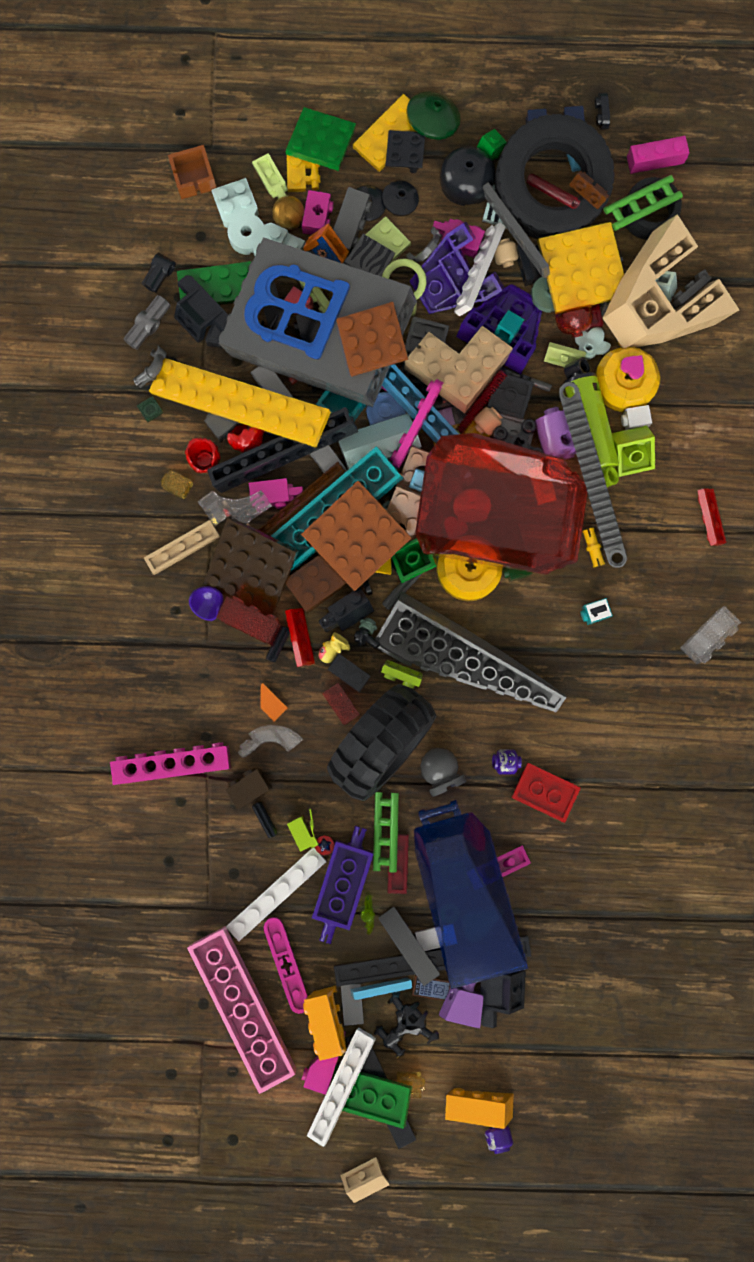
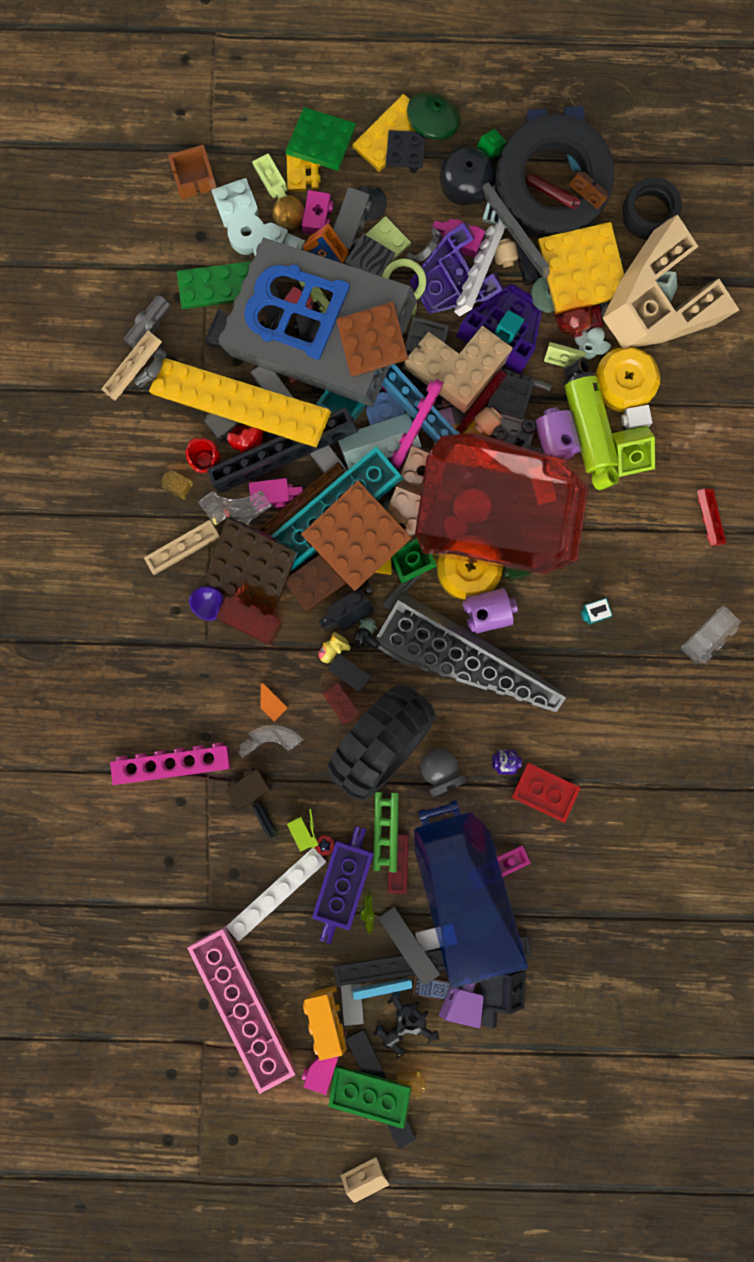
(131, 365): none -> tan plate
(150, 409): clear green tile -> none
(160, 268): black piece -> none
(198, 309): black plate -> none
(278, 644): black axle -> none
(279, 946): dark pink piece -> none
(299, 637): red plate -> none
(341, 1087): white plate -> none
(400, 205): black dish -> none
(409, 676): lime plate -> none
(417, 480): medium azure tile -> none
(479, 1107): light orange wedge -> none
(496, 610): none -> medium lavender cylinder
(499, 1139): dark purple head -> none
(593, 474): dark grey gear -> none
(593, 547): yellow pin -> none
(603, 116): black plate -> none
(633, 366): dark pink tile -> none
(640, 213): bright green bar -> none
(657, 154): dark pink brick -> none
(690, 289): dark grey hinge -> none

